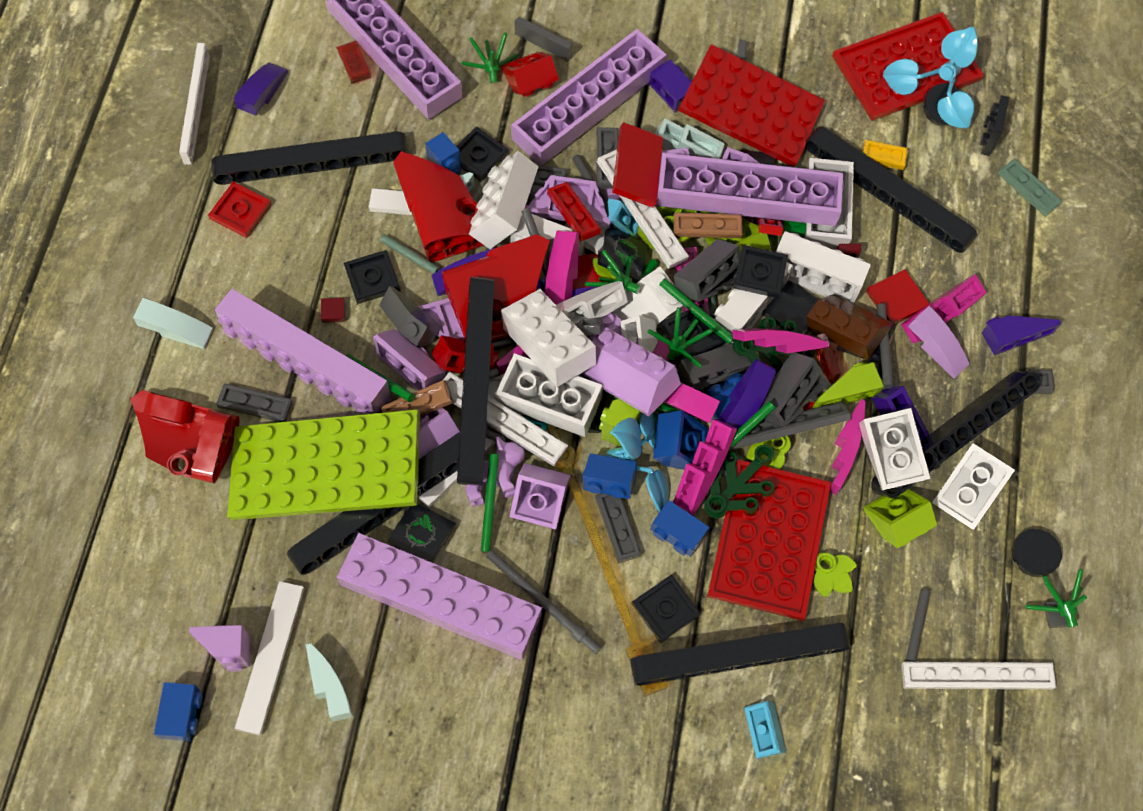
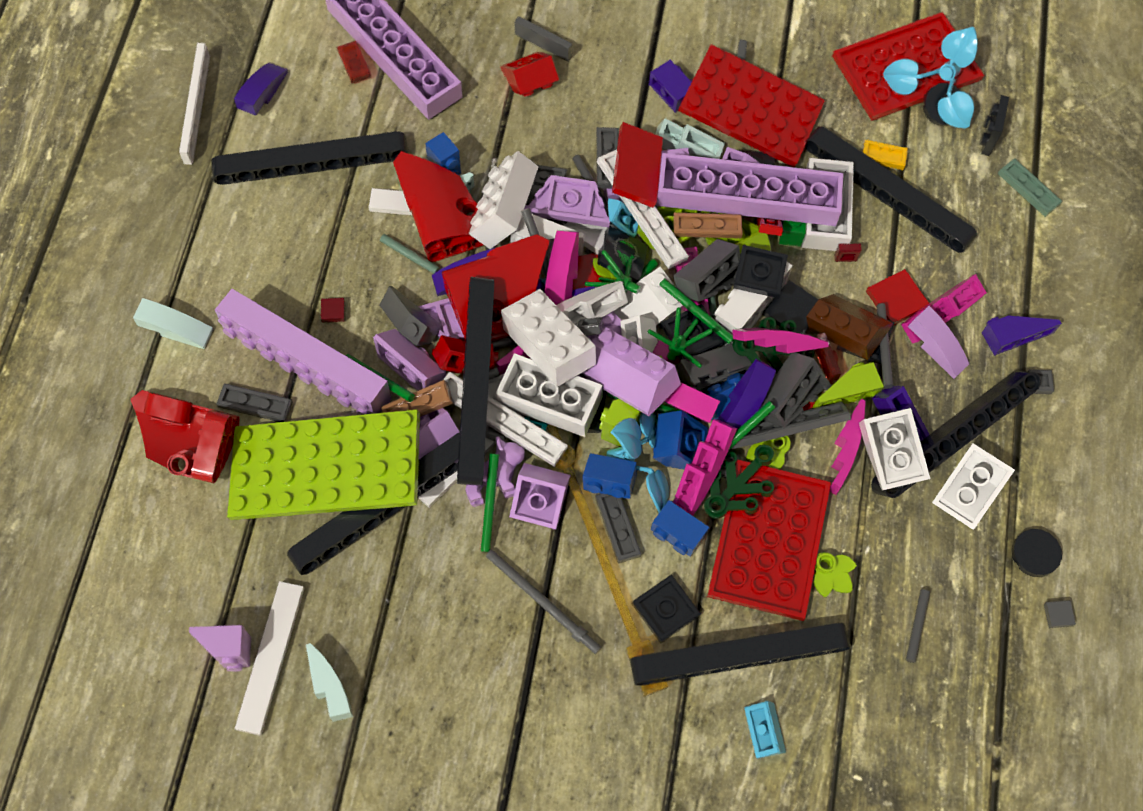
(178, 711): blue brick -> none
(239, 209): red tile -> none
(371, 276): black tile -> none
(421, 532): black slope -> none
(440, 596): lavender brick -> none
(480, 153): black tile -> none
(491, 65): green plant -> none
(573, 211): red tile -> none
(587, 97): lavender brick -> none
(822, 268): white brick -> none
(901, 517): lime slope -> none
(978, 675): white tile -> none
(1064, 607): green plant -> none

